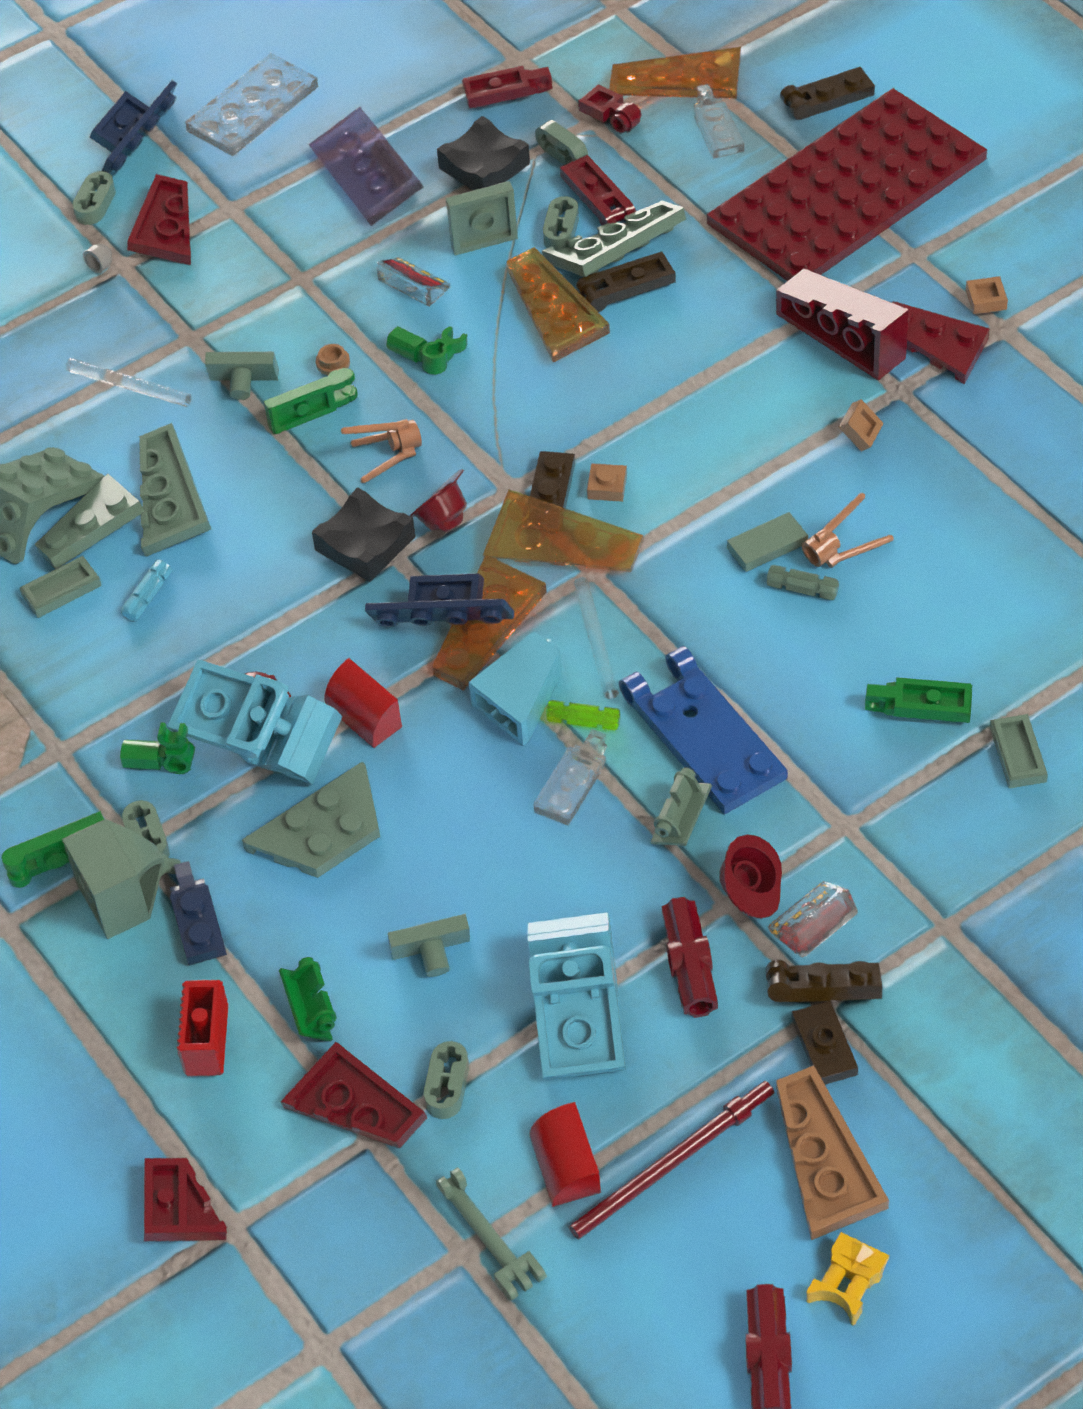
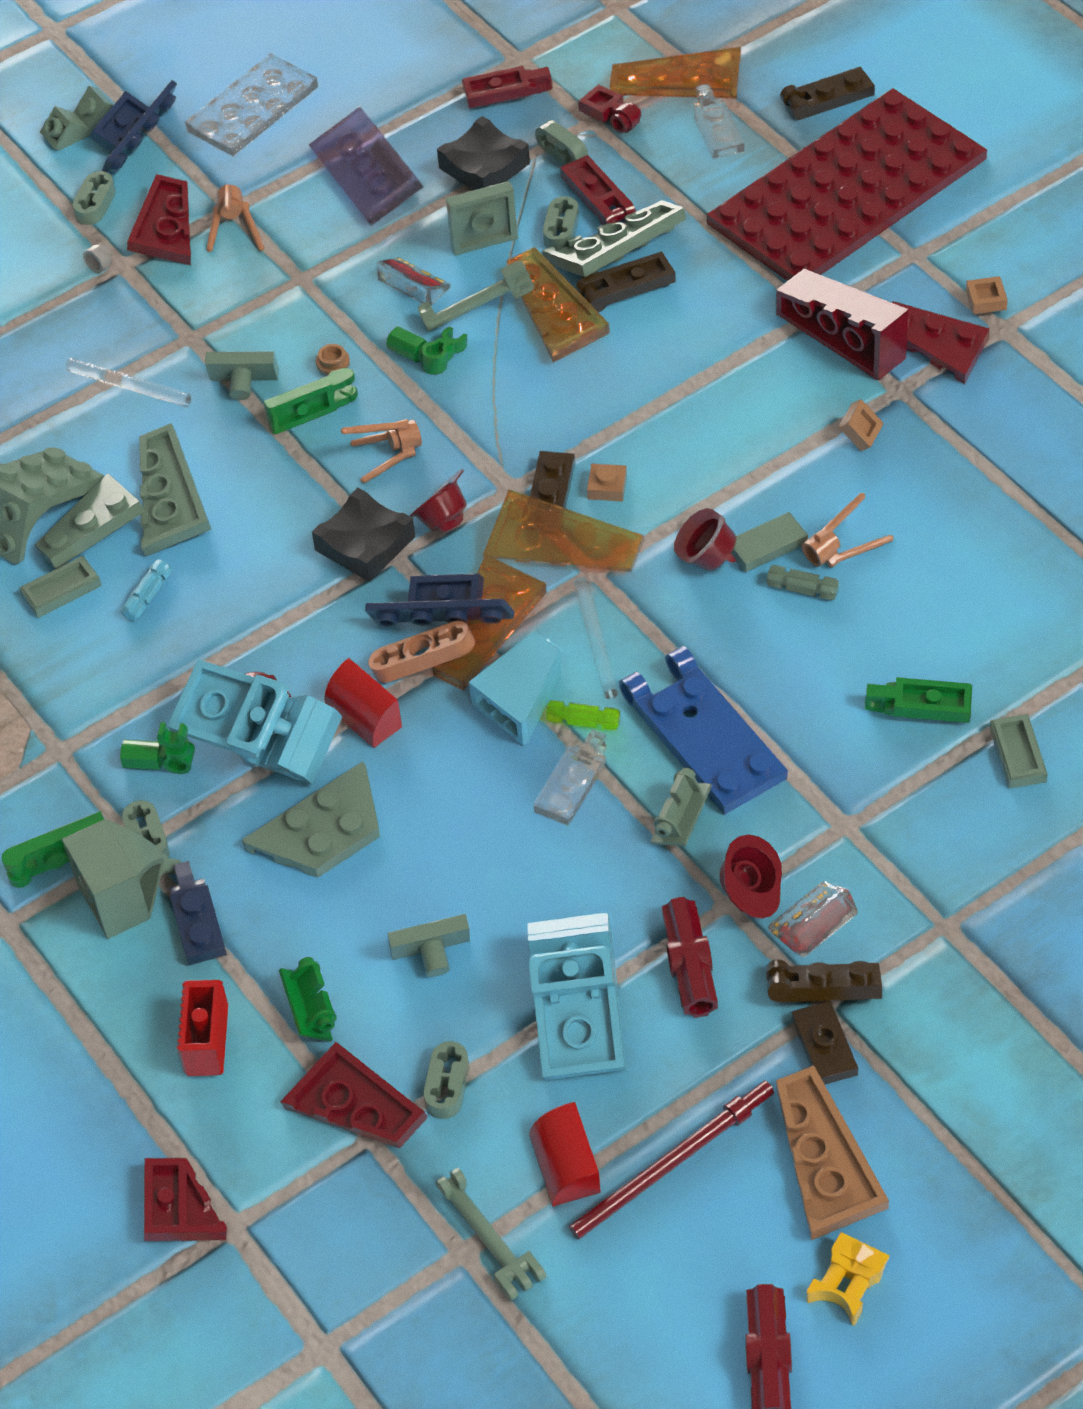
(68, 127): none -> sand green slope
(230, 206): none -> nougat plant
(454, 642): none -> nougat beam
(515, 280): none -> sand green hinge
(705, 540): none -> dark red piece

